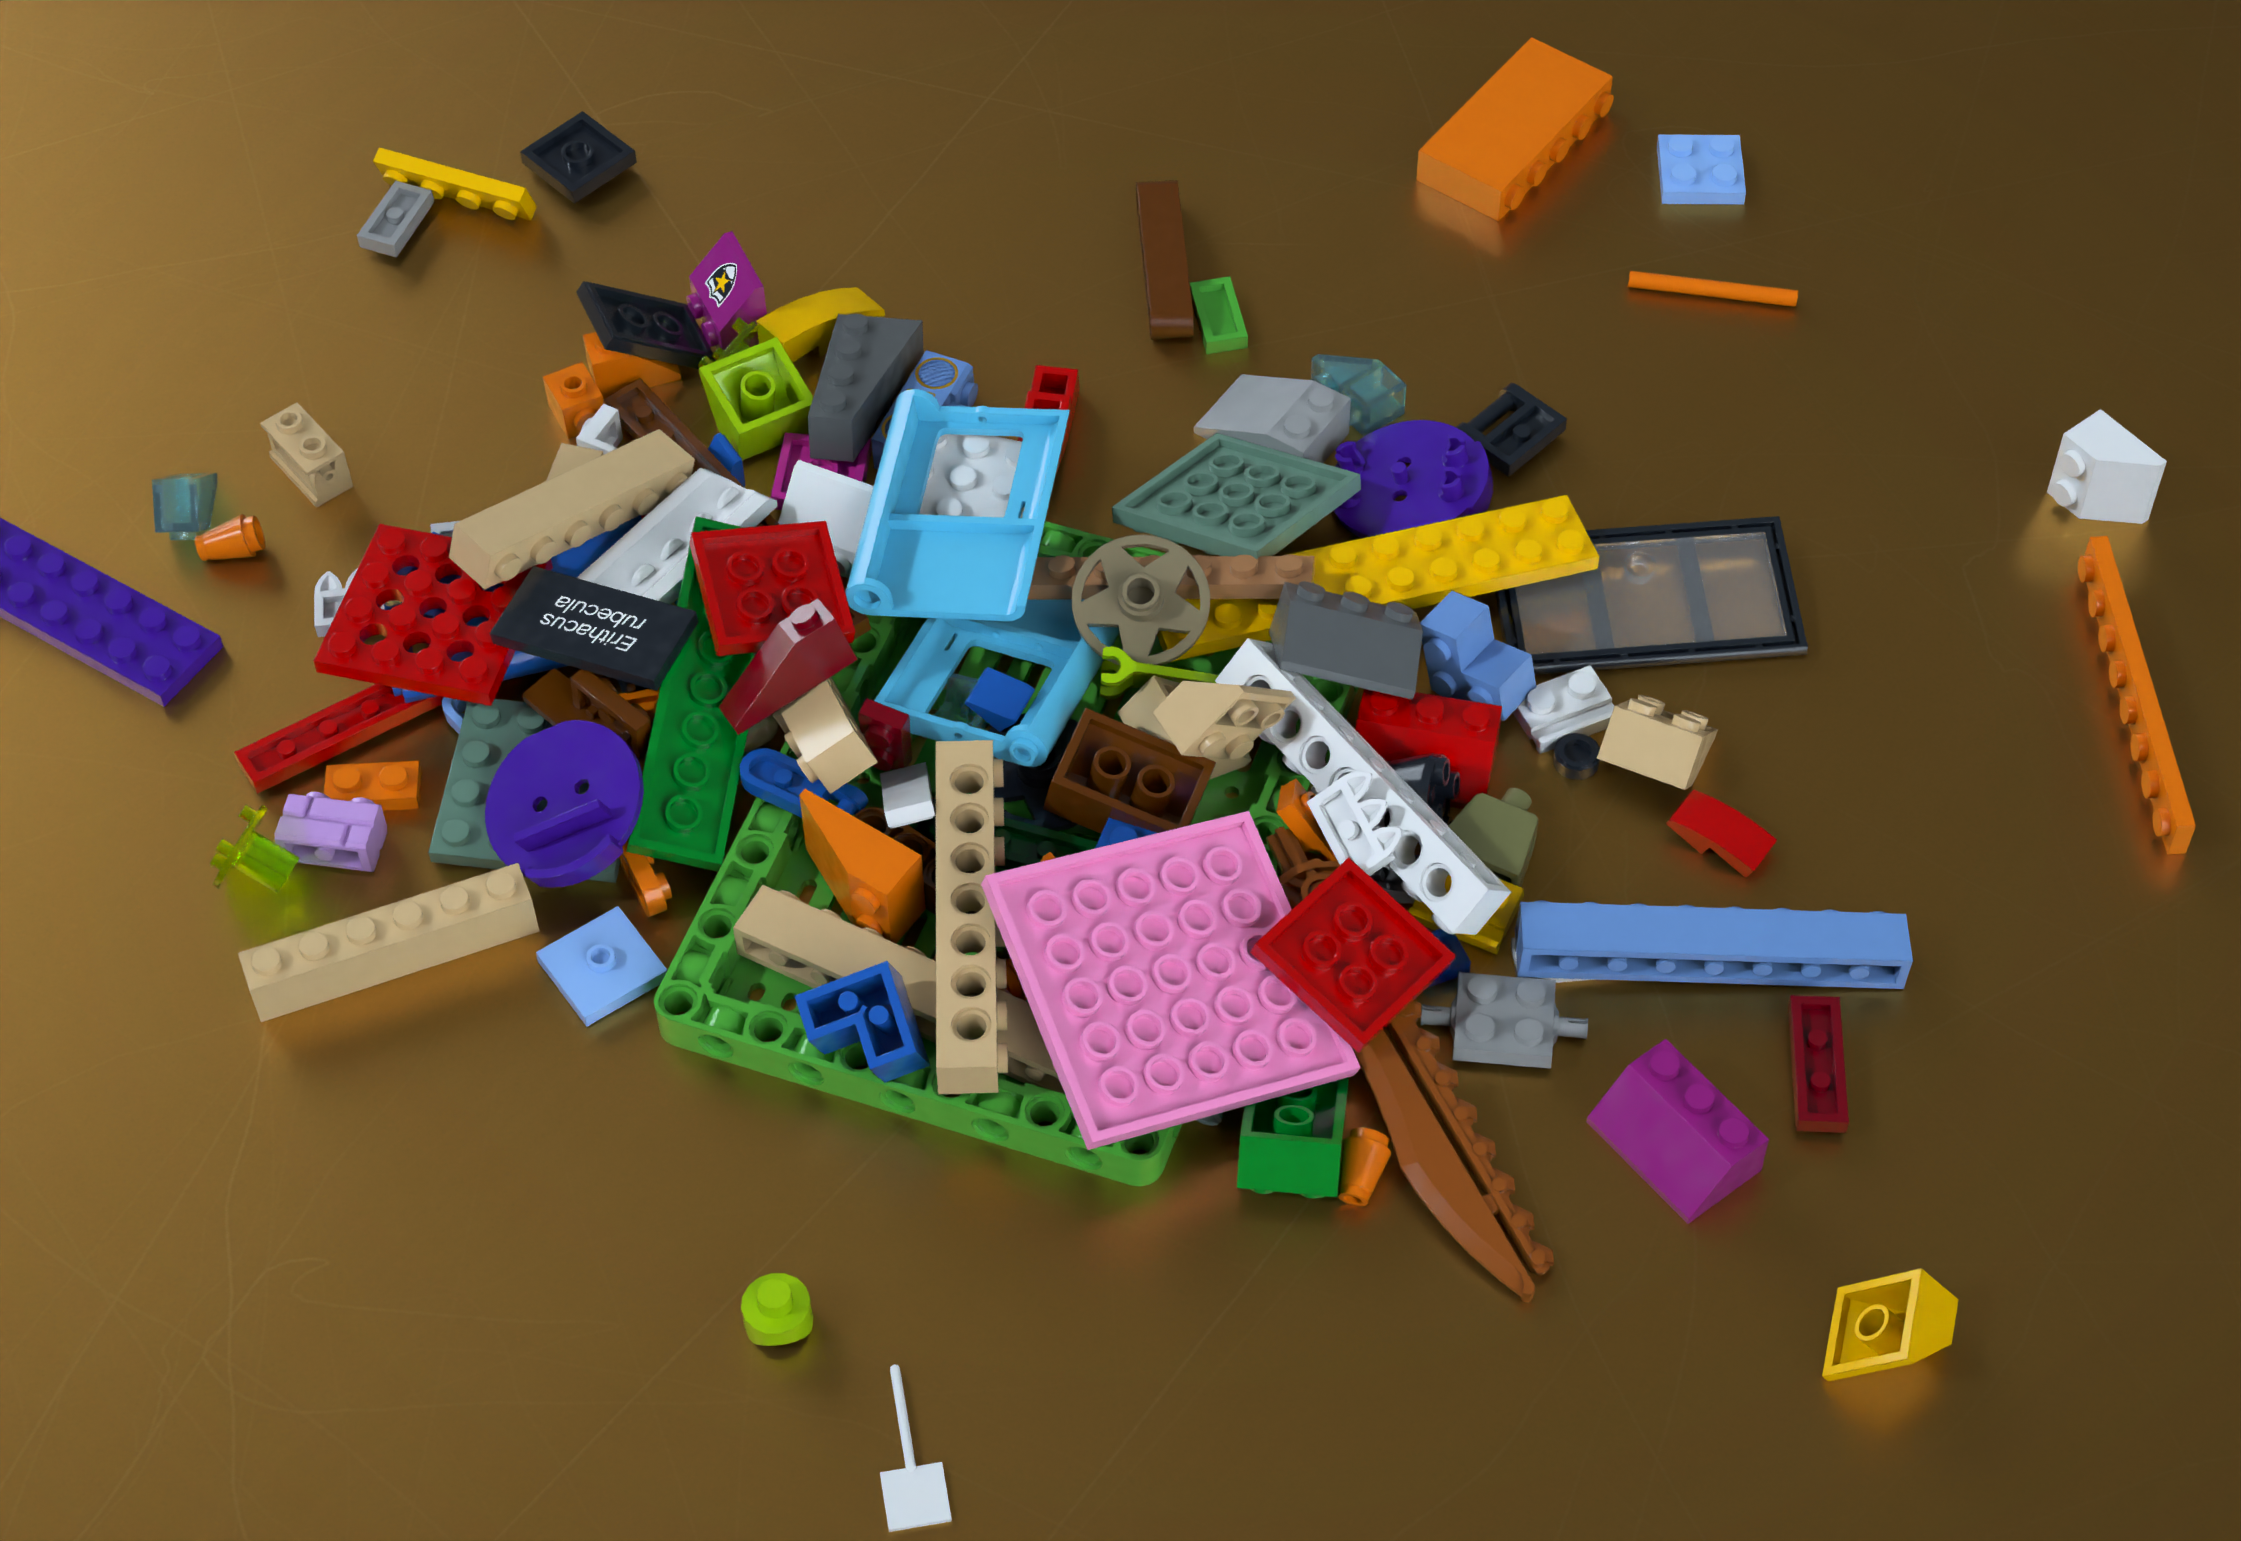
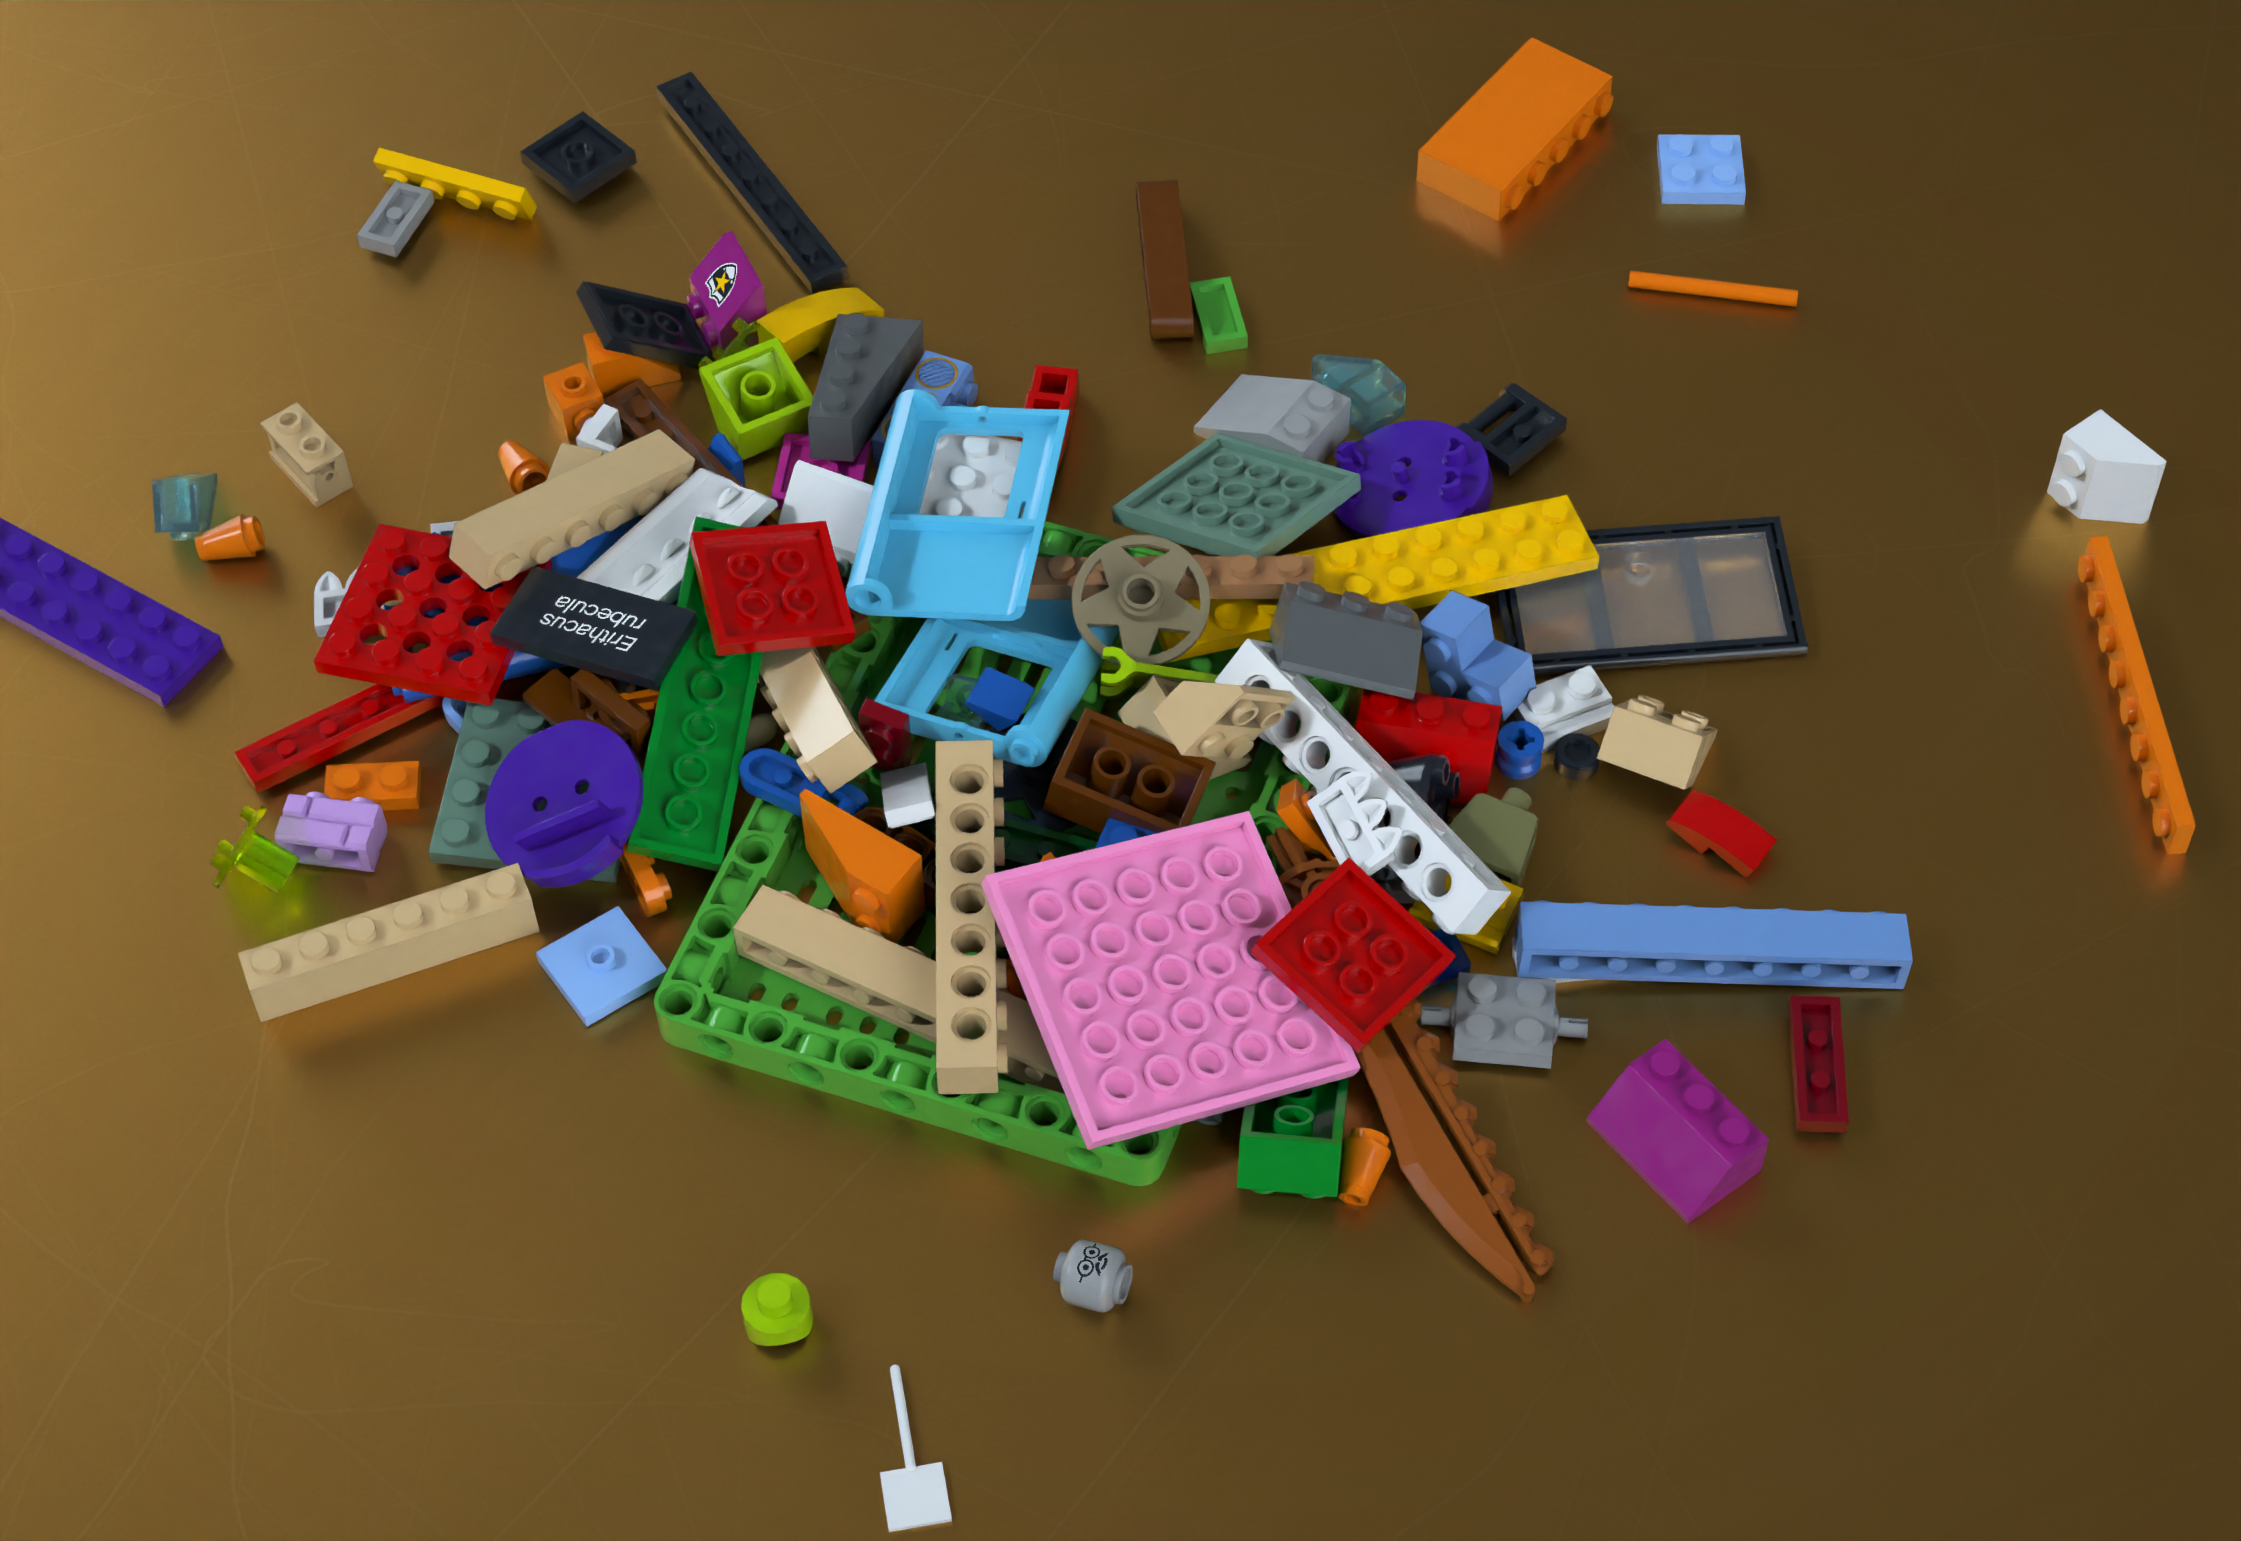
(522, 467): none -> orange cone
(752, 183): none -> black plate
(790, 662): dark red slope -> none
(868, 1009): blue brick -> none
(1093, 1275): none -> light grey head
(1511, 757): none -> blue wheel
(1888, 1324): yellow slope -> none

